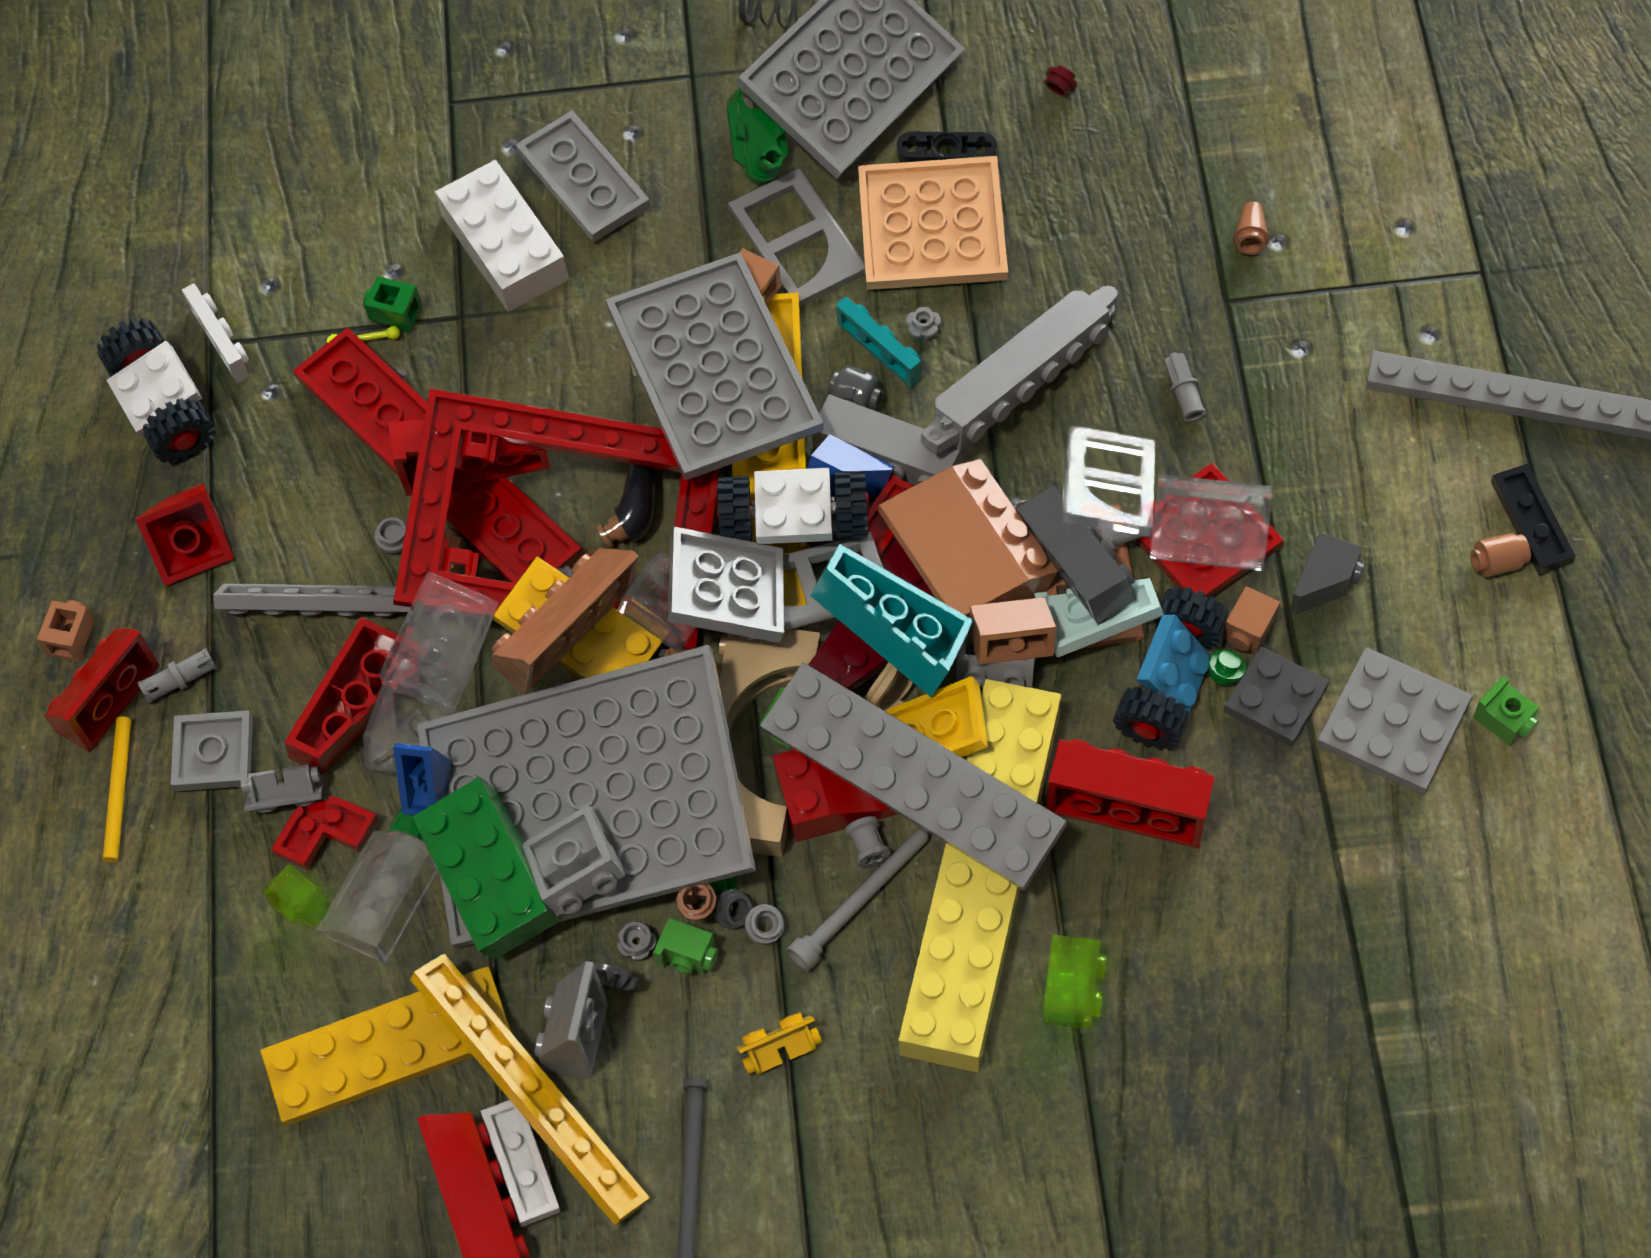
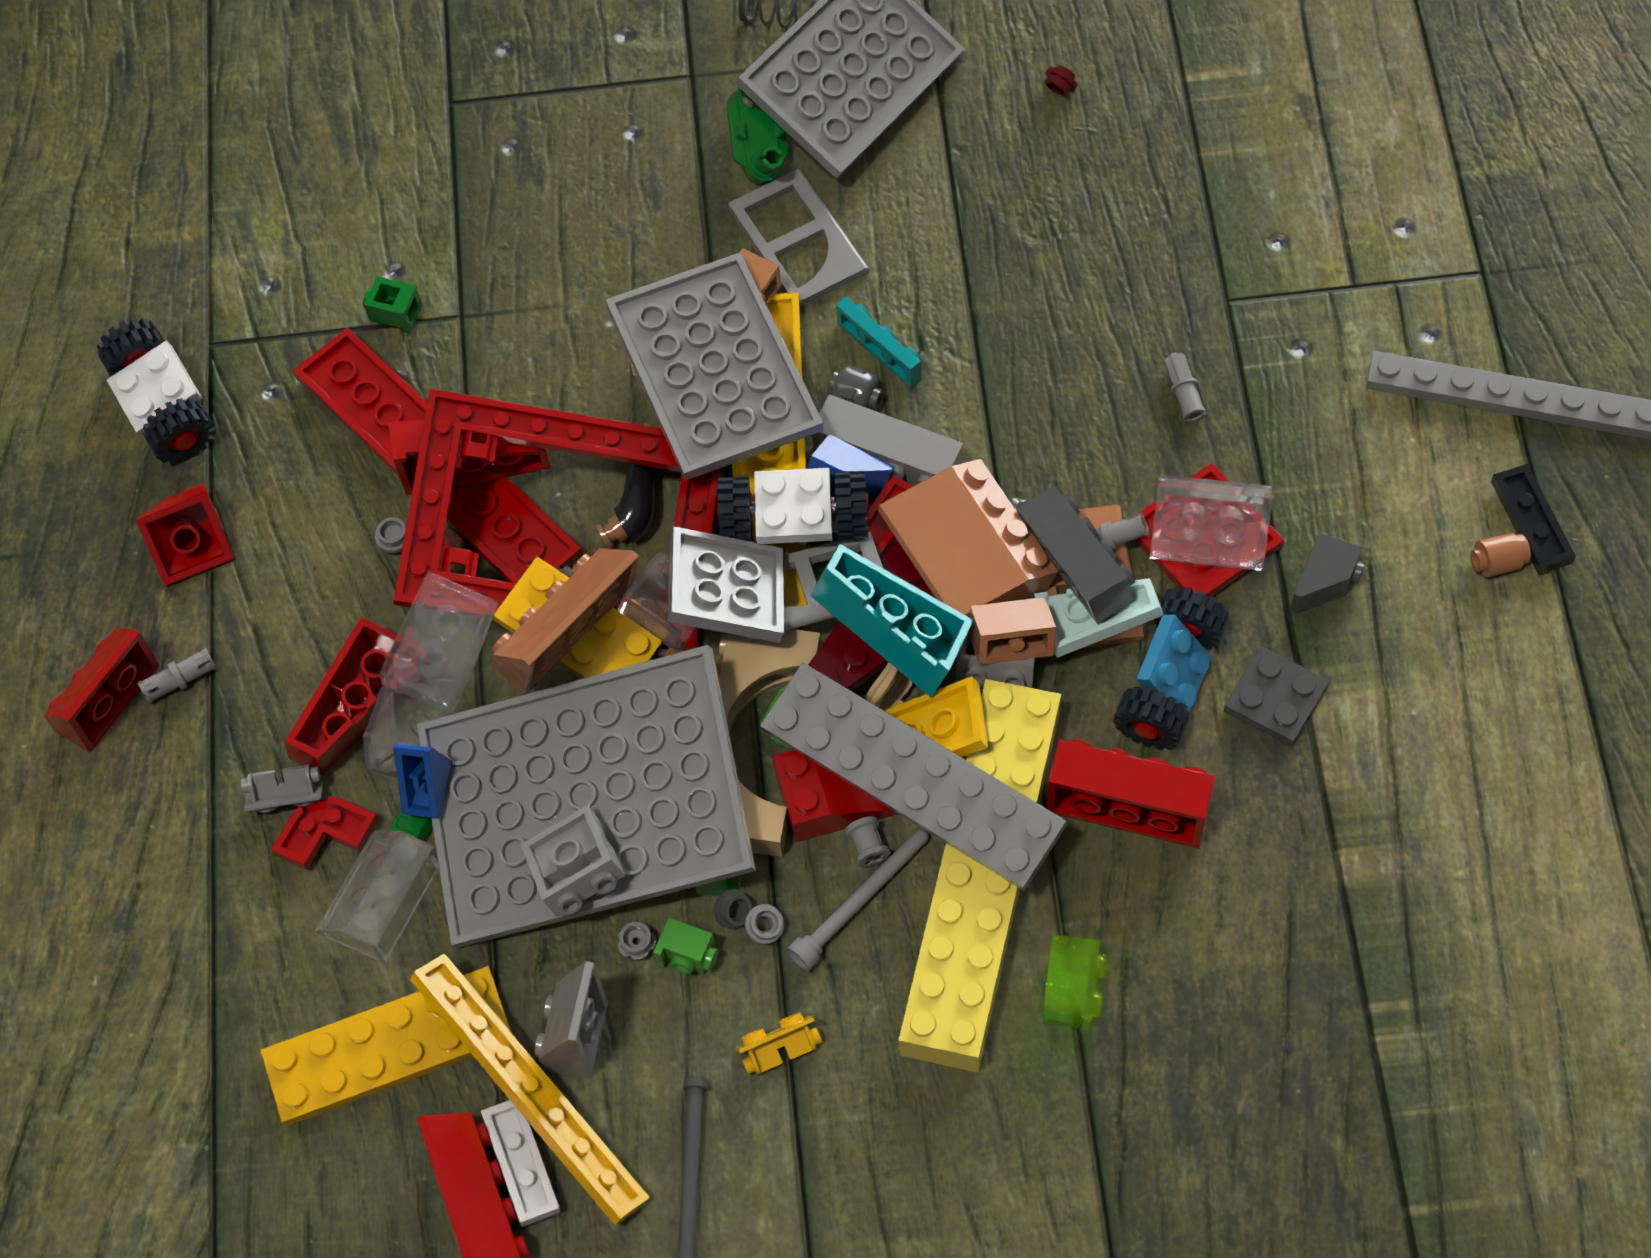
(66, 630): nougat brick -> none
(116, 790): yellow bar -> none
(211, 750): light grey plate -> none
(218, 332): white plate -> none
(296, 897): clear neon green brick -> none
(309, 599): light grey plate -> none
(392, 333): neon yellow hinge -> none
(484, 868): green brick -> none
(502, 235): white brick -> none
(583, 176): light grey plate -> none
(616, 977): dark grey gear -> none
(689, 897): nougat cone -> none
(922, 139): black beam -> none
(926, 330): light grey plate -> none
(932, 223): light nougat plate -> none
(1019, 369): light grey hinge -> none
(1082, 506): clear window -> none
(1226, 667): green plate -> none
(1251, 231): nougat cone -> none
(1251, 620): nougat brick -> none
(1394, 720): light grey plate -> none
(1507, 724): bright green brick -> none

